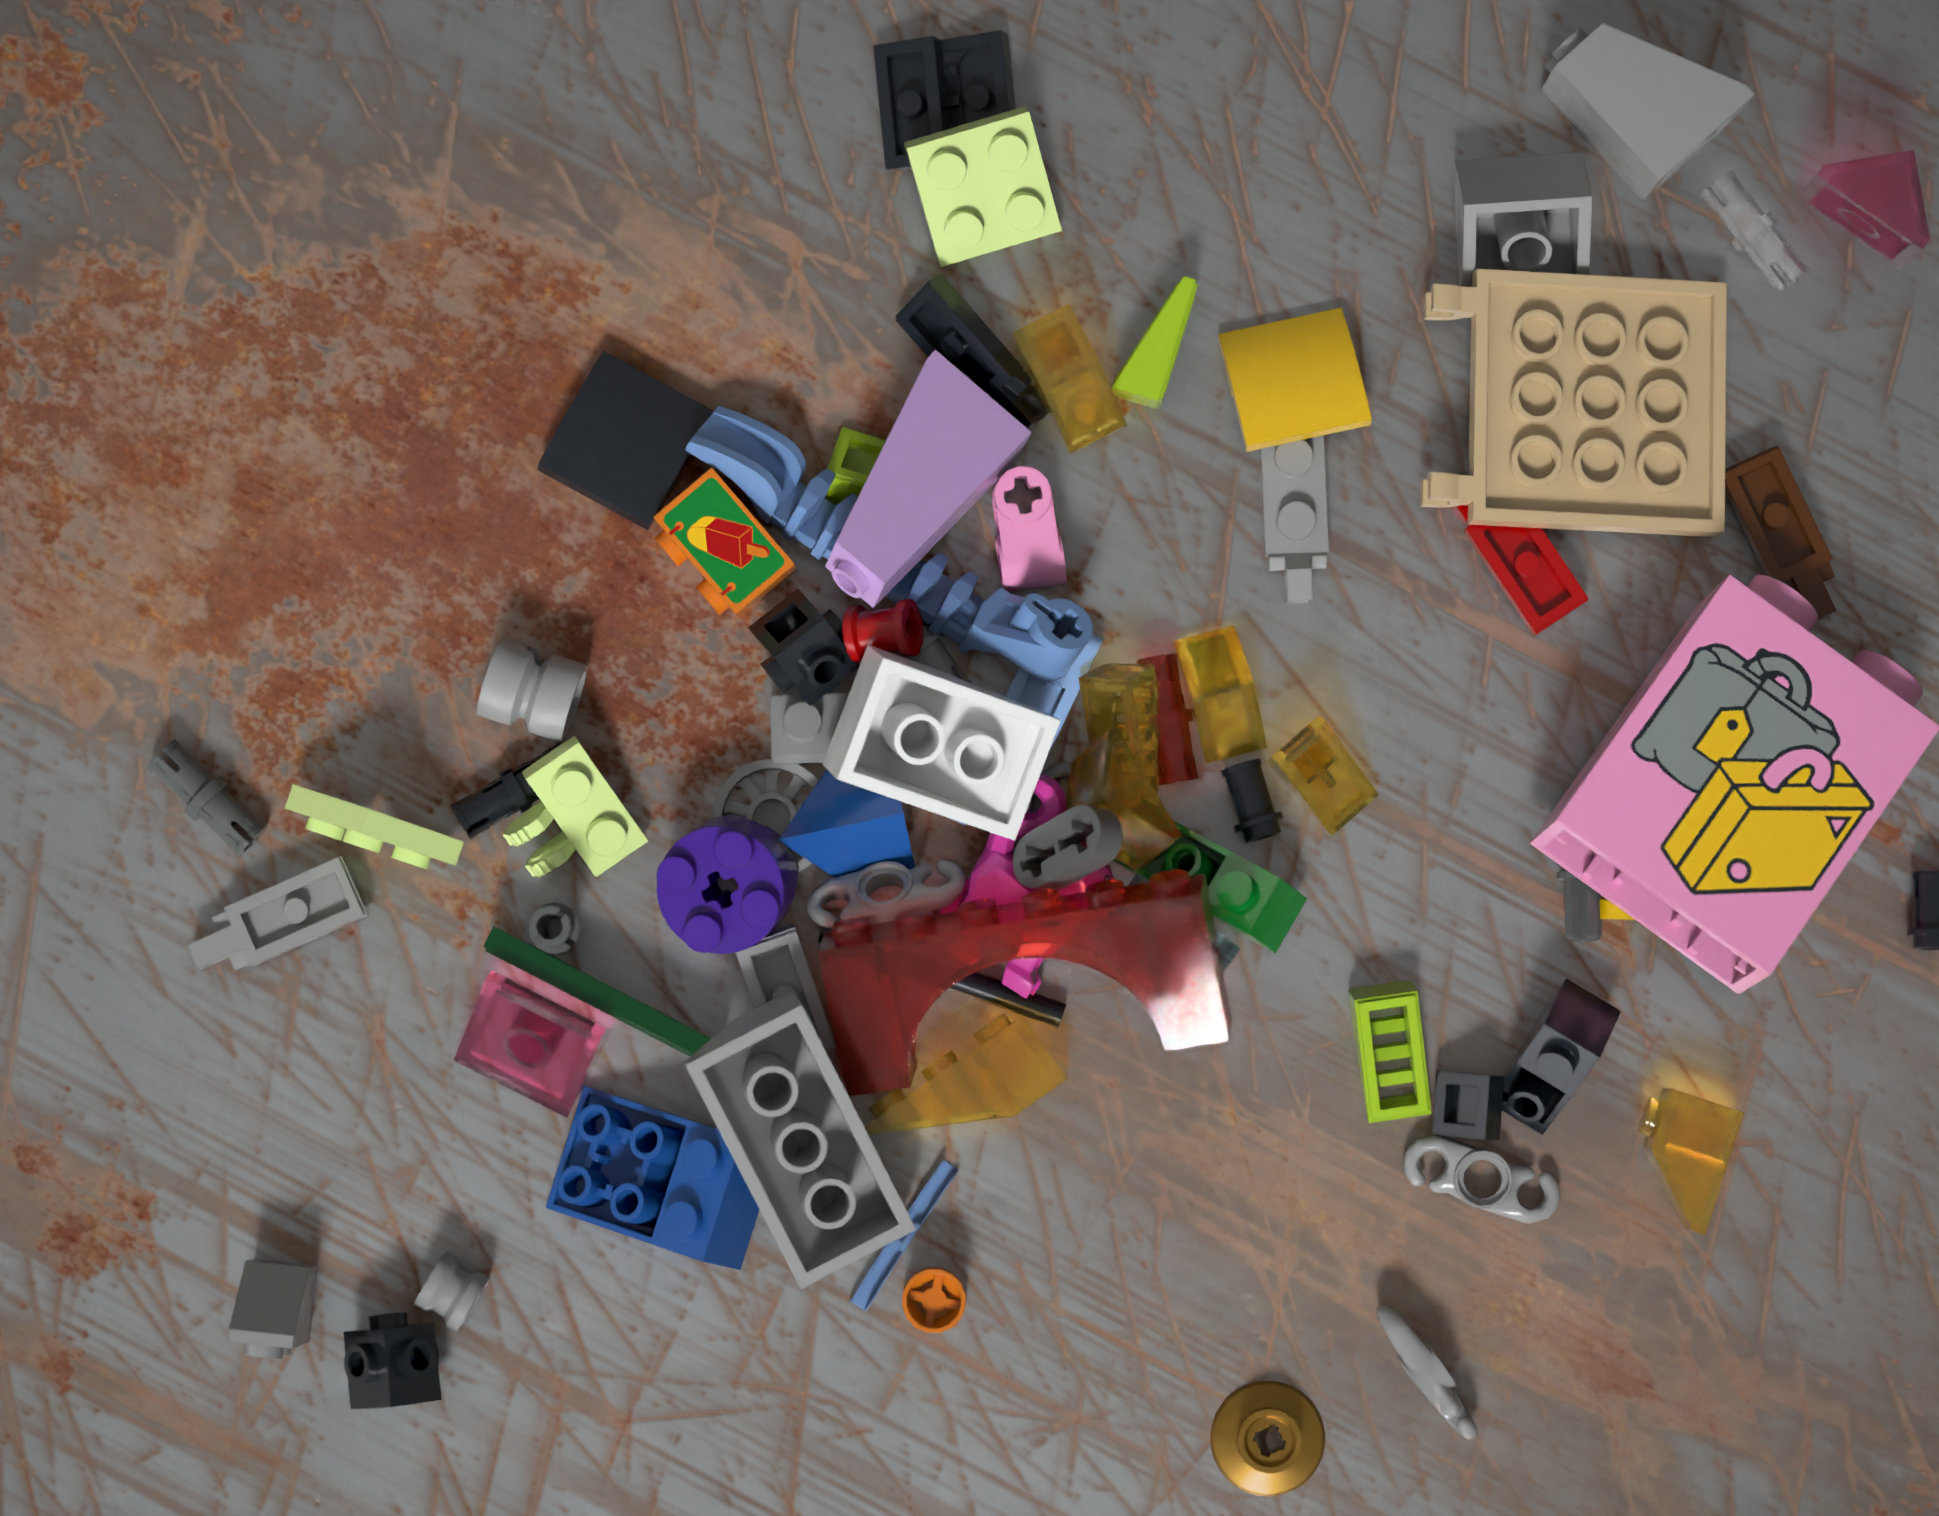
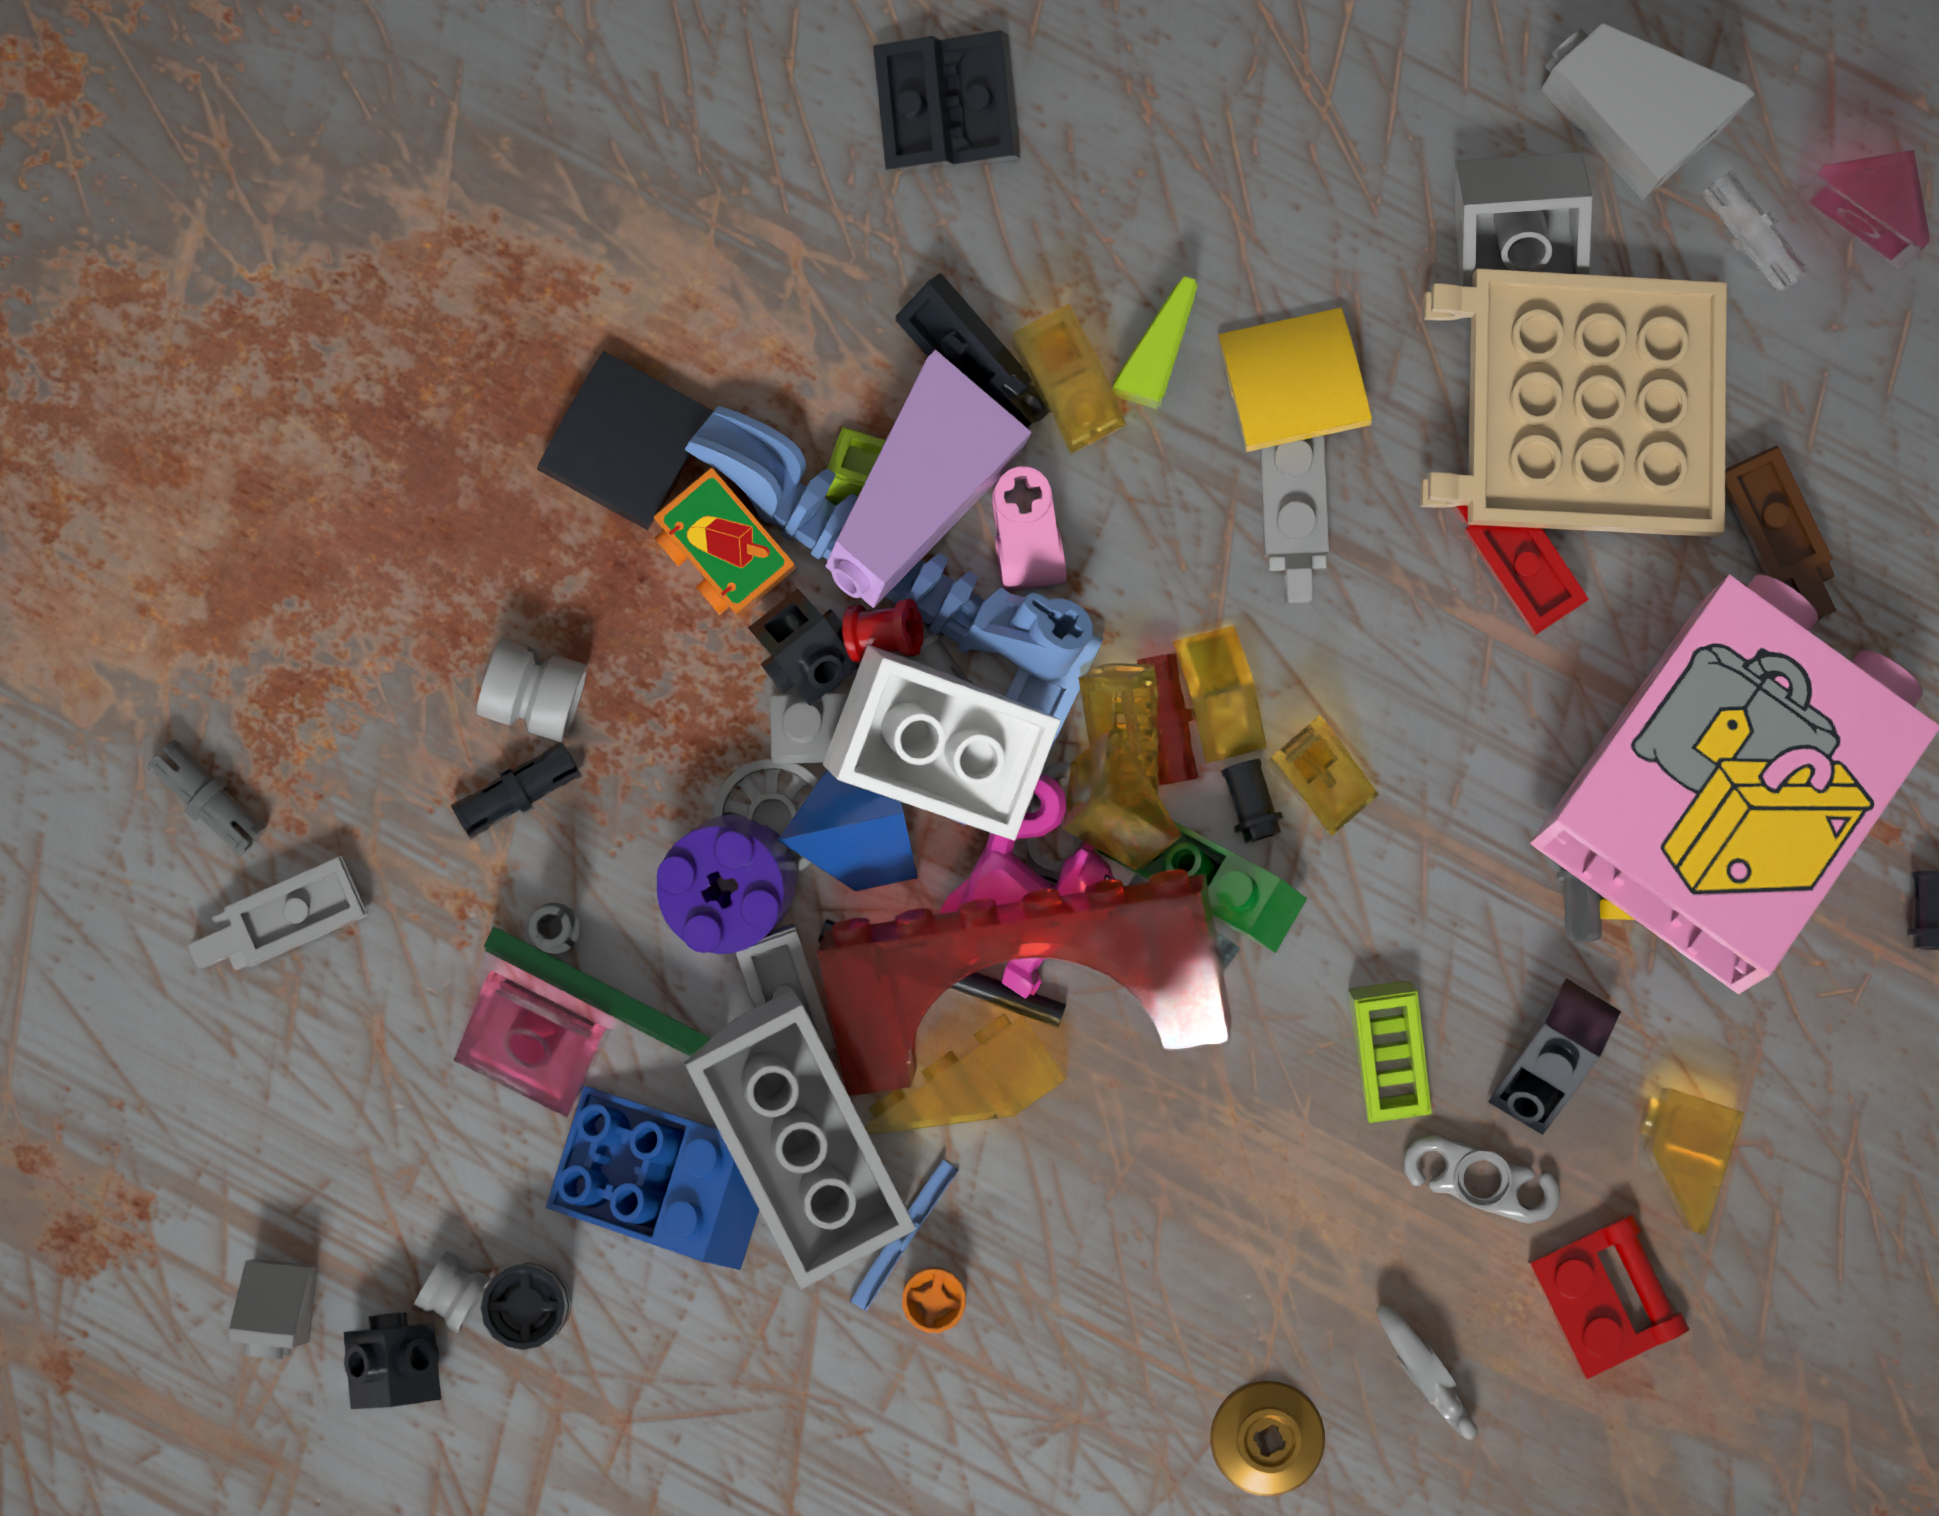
(371, 828): yellowish green plate -> none
(526, 1305): none -> black wheel
(583, 807): yellowish green hinge -> none
(859, 886): light grey piece -> none
(983, 186): yellowish green plate -> none
(1063, 836): dark grey beam -> none
(1468, 1105): black plate -> none
(1588, 1303): none -> red plate

